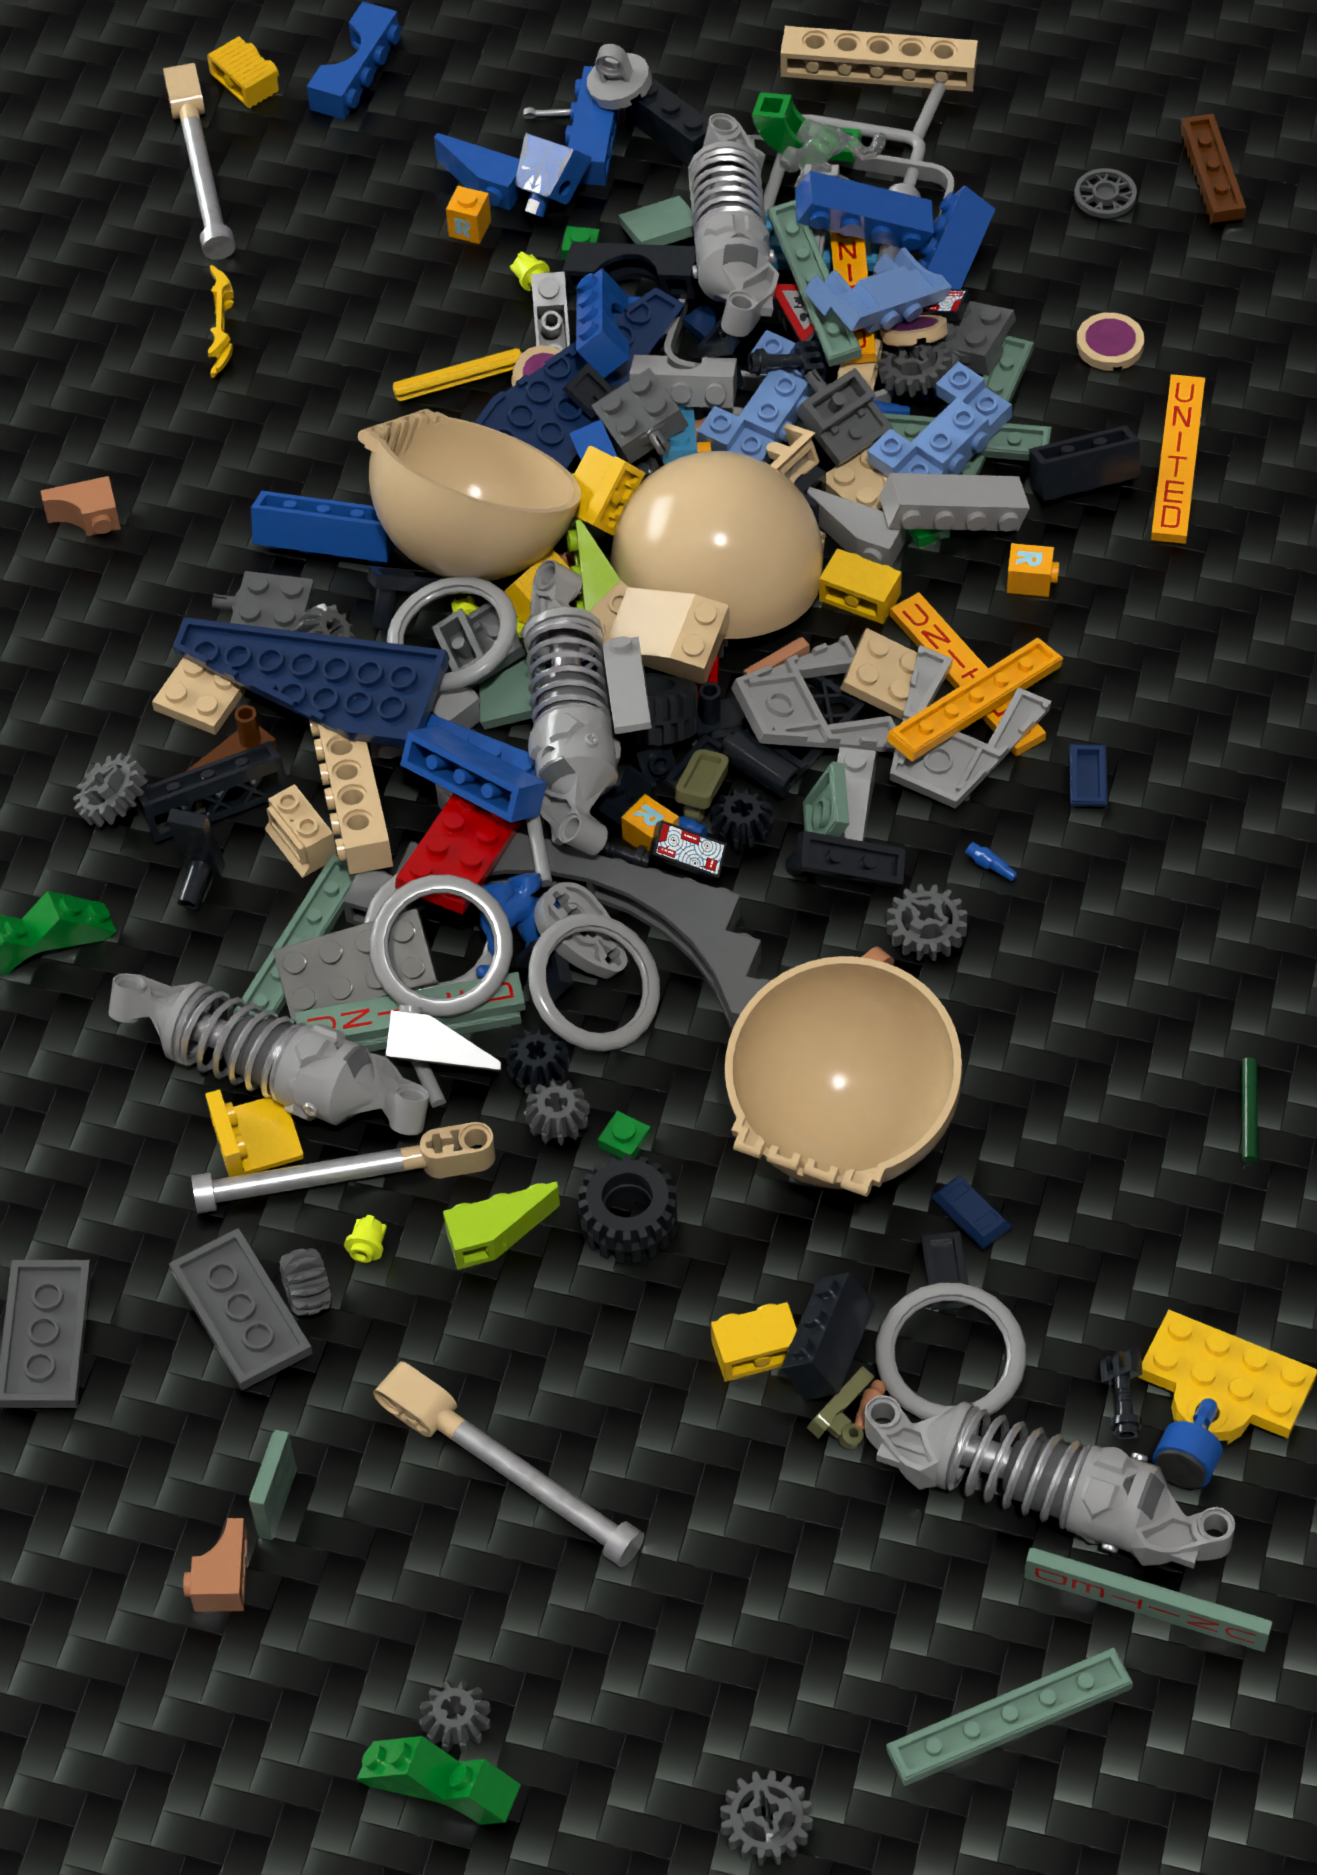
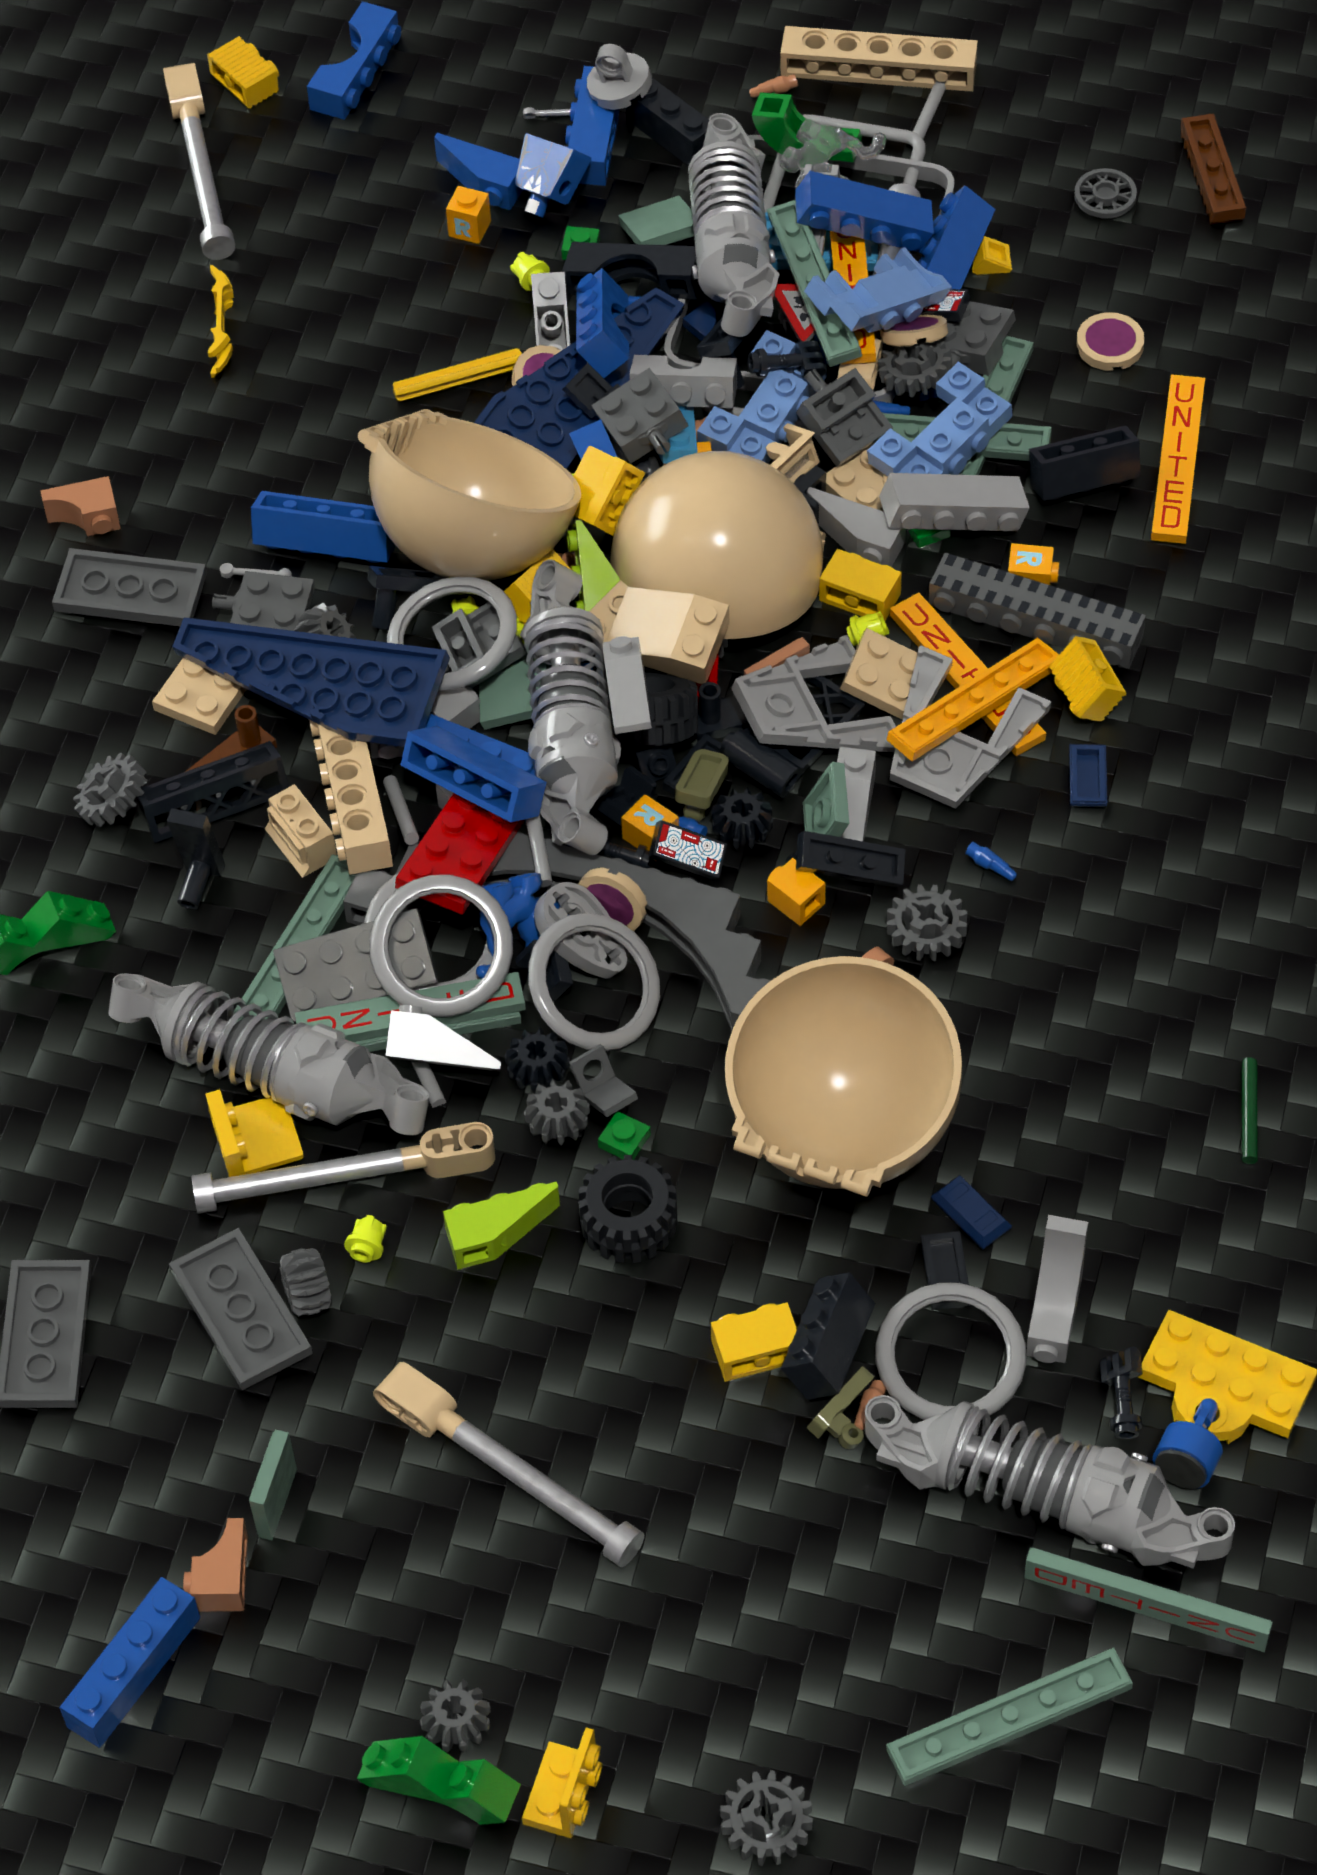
(129, 587): none -> dark grey plate
(130, 1662): none -> blue brick
(227, 571): none -> light grey hinge
(401, 810): none -> light grey bar
(561, 1786): none -> yellow bracket
(605, 1090): none -> dark grey bracket
(618, 896): none -> tile
(777, 85): none -> nougat piece
(795, 892): none -> light orange brick
(871, 621): none -> neon yellow hose
(992, 258): none -> yellow slope
(1034, 608): none -> dark grey brick
(1057, 1289): none -> light grey arch
(1087, 679): none -> yellow brick

